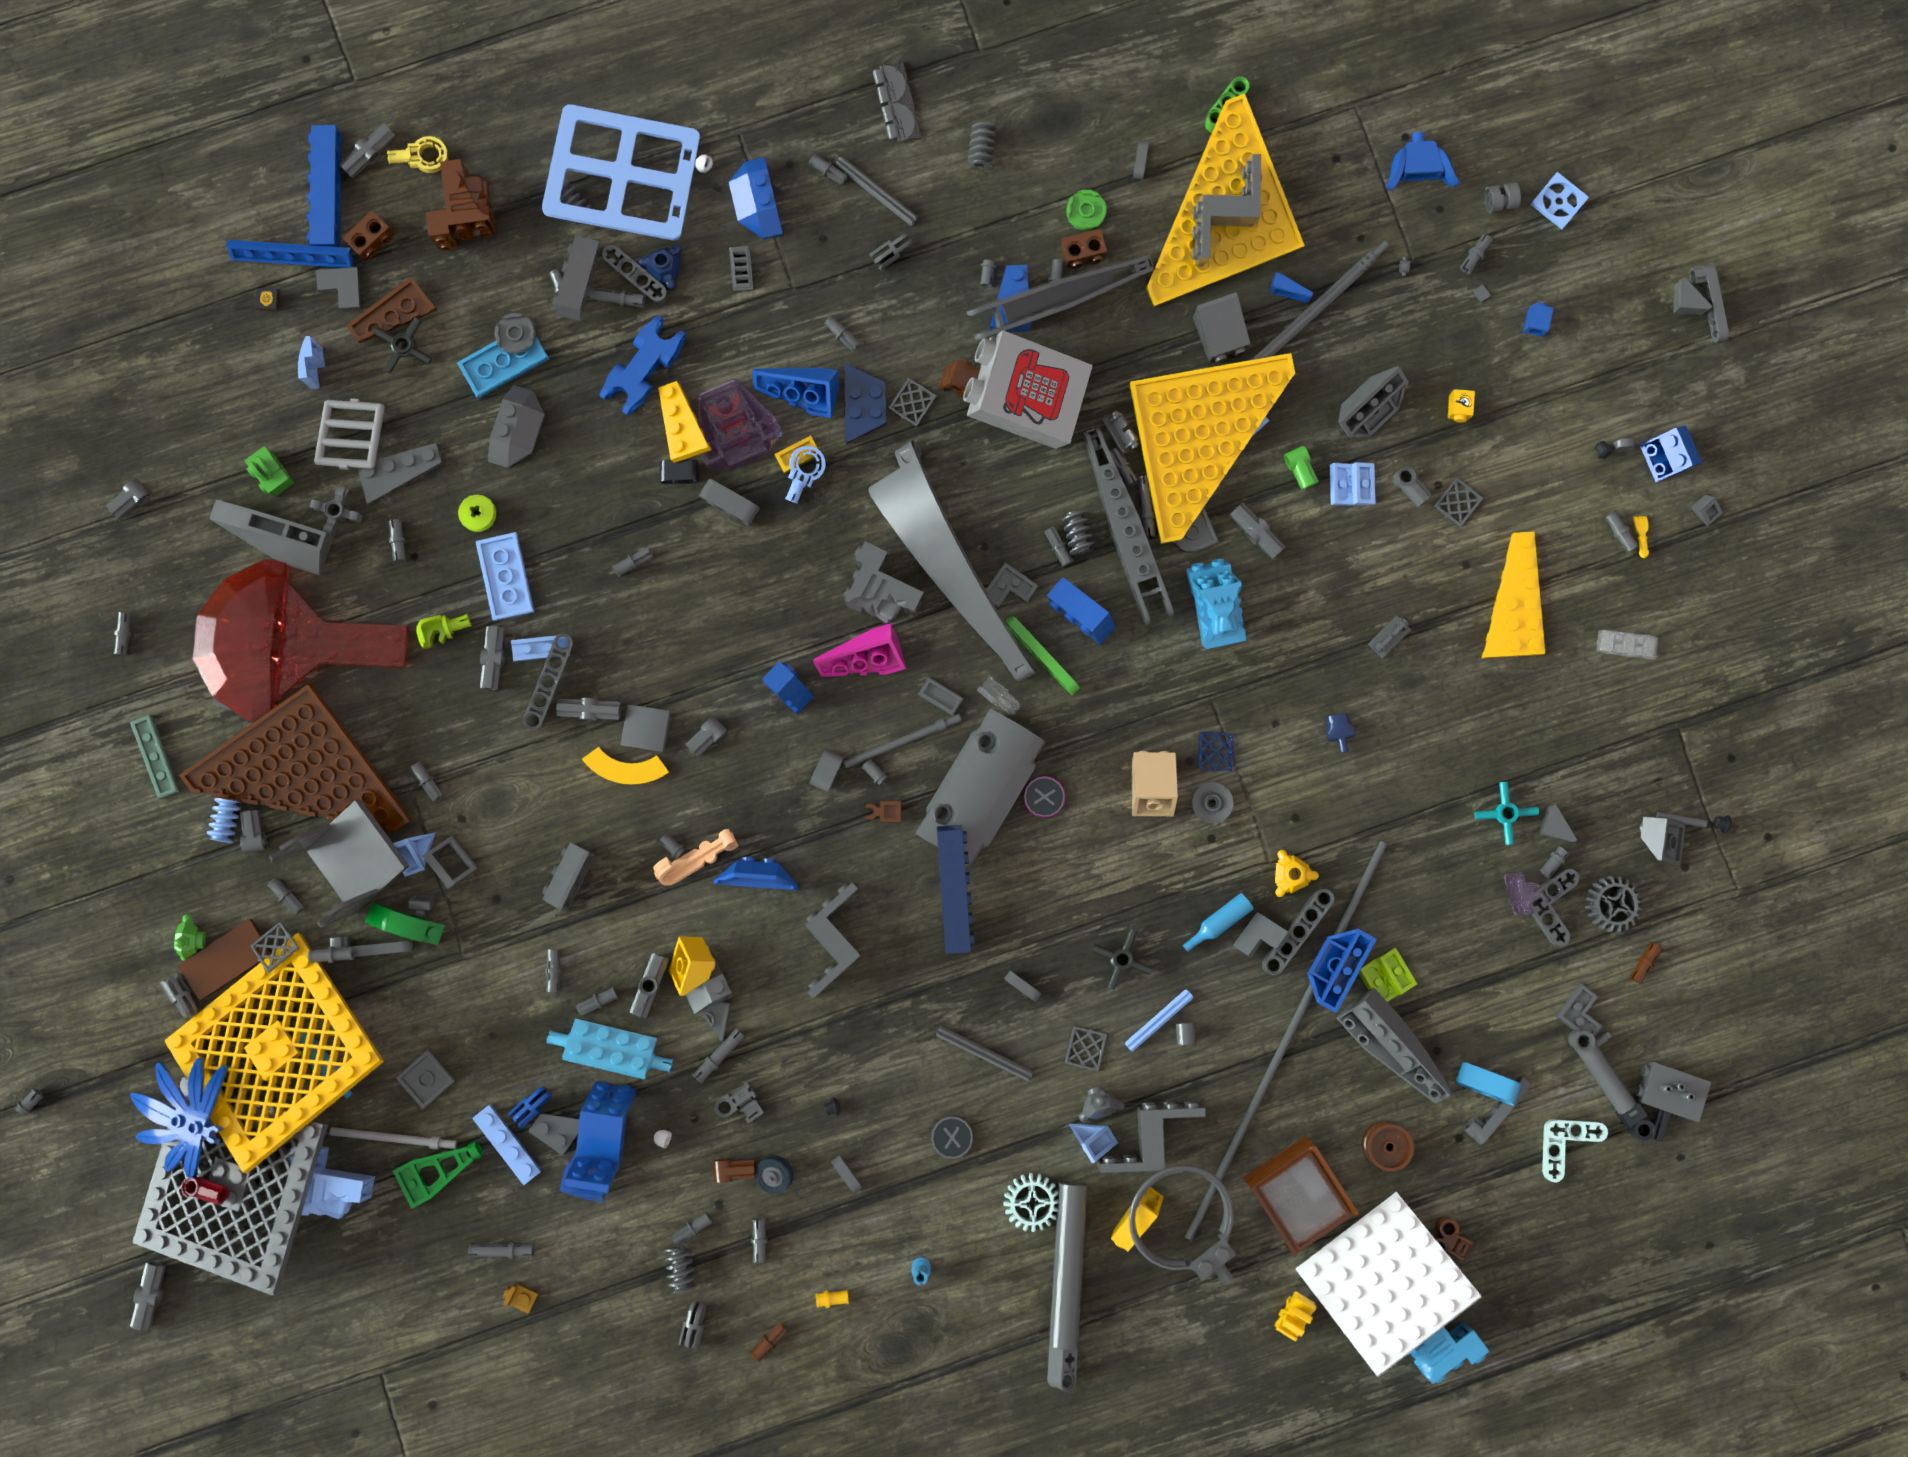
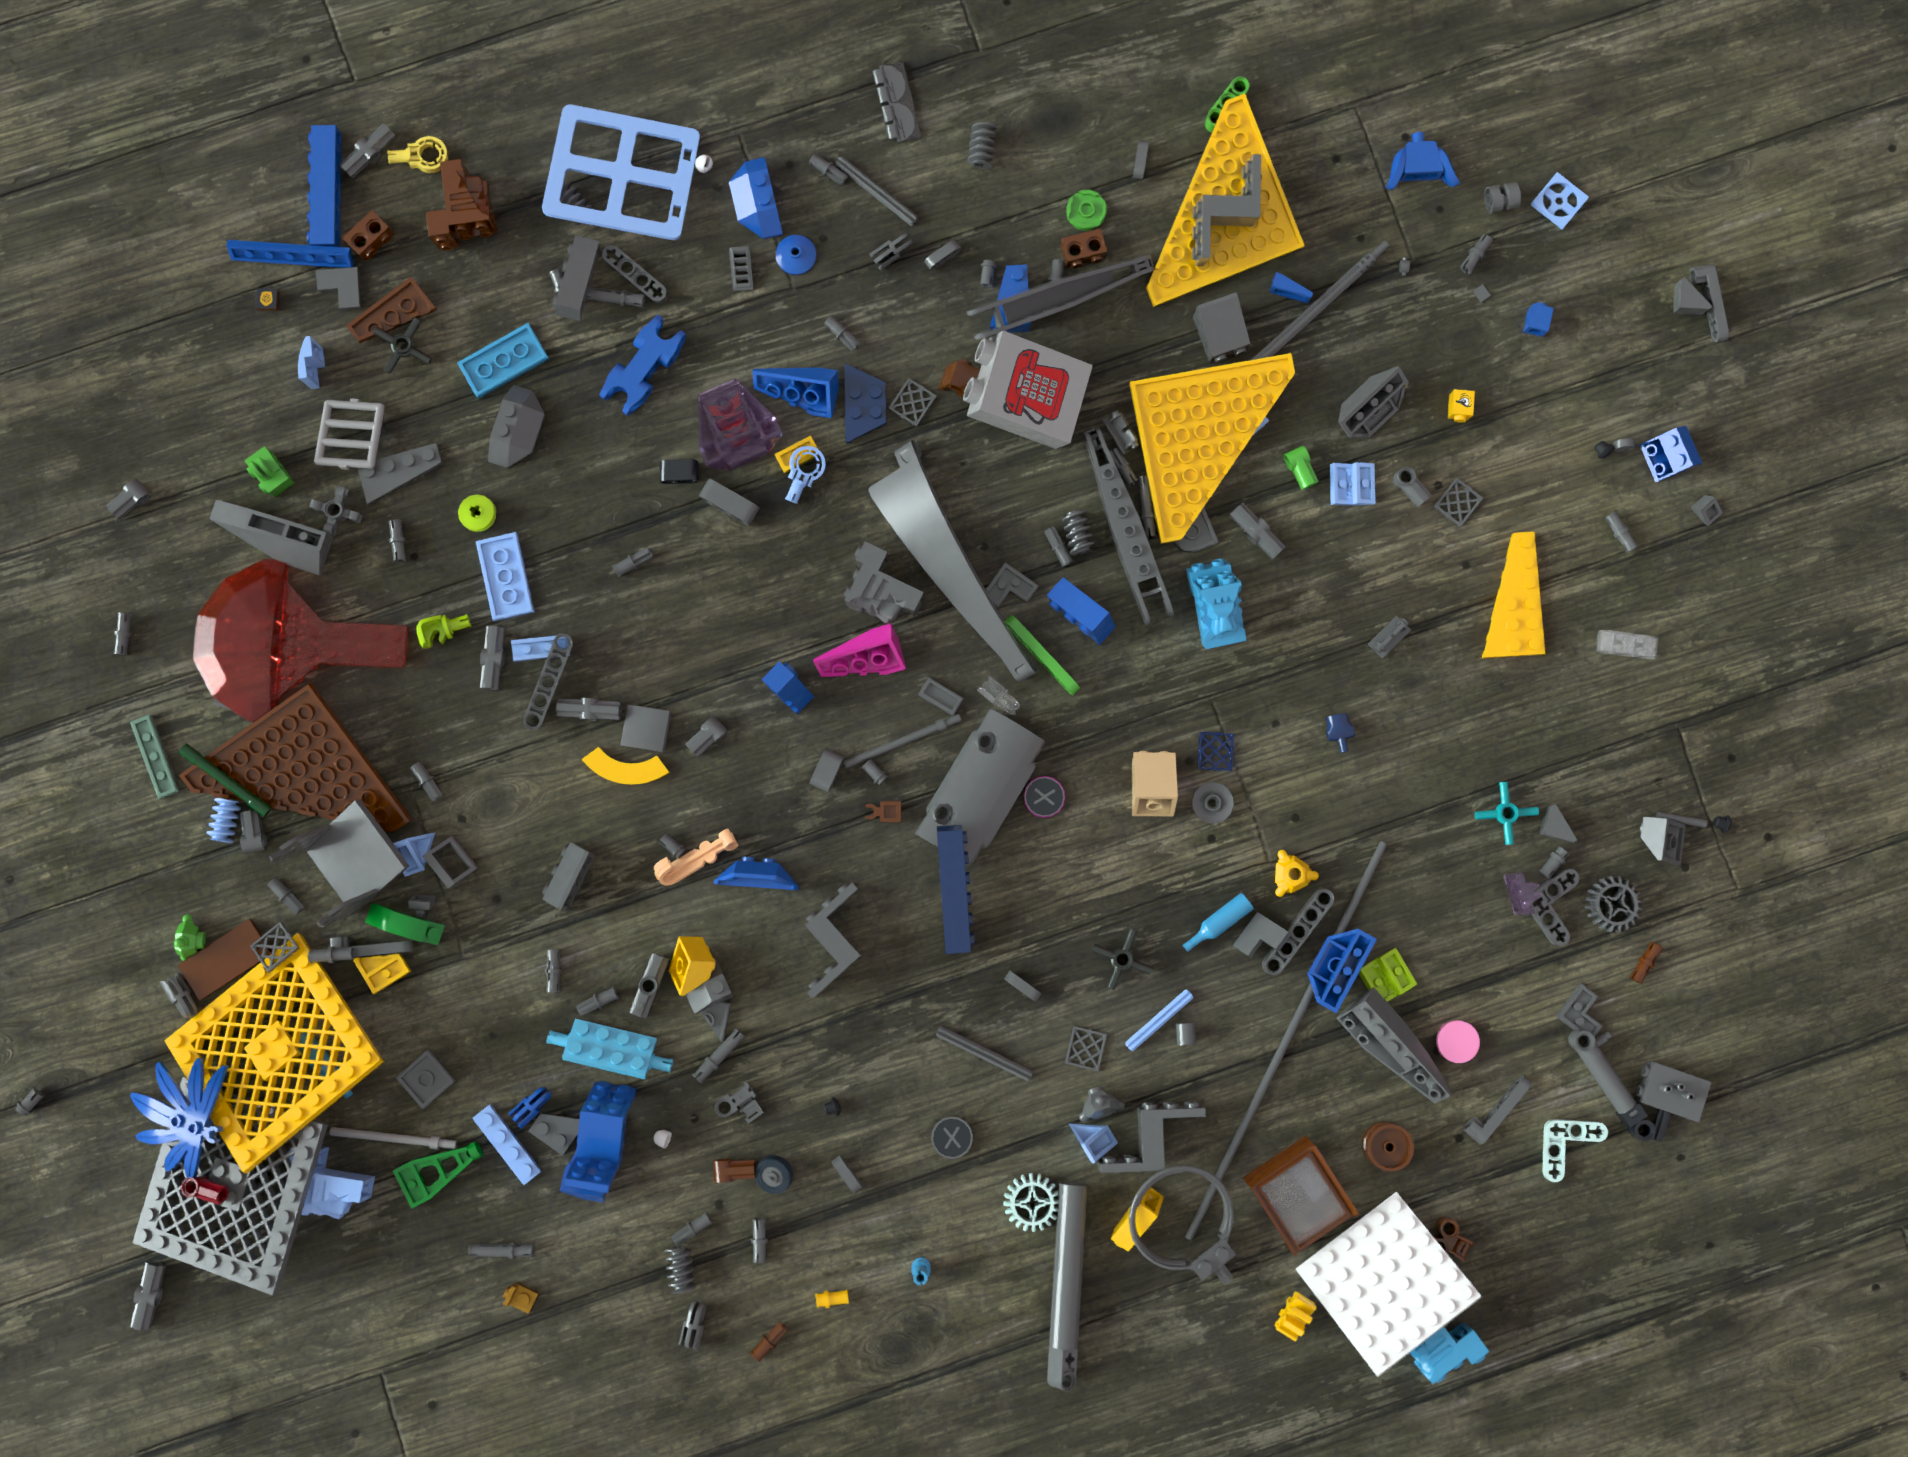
(197, 759): none -> dark green piece
(382, 970): none -> yellow wing
(515, 333): dark grey tile -> none
(663, 265): dark blue rock -> none
(681, 425): yellow wing -> none
(798, 263): none -> blue dish
(942, 255): none -> dark grey beam
(1457, 1041): none -> bright pink tile
(1488, 1083): dark azure beam -> none
(1641, 528): yellow piece -> none

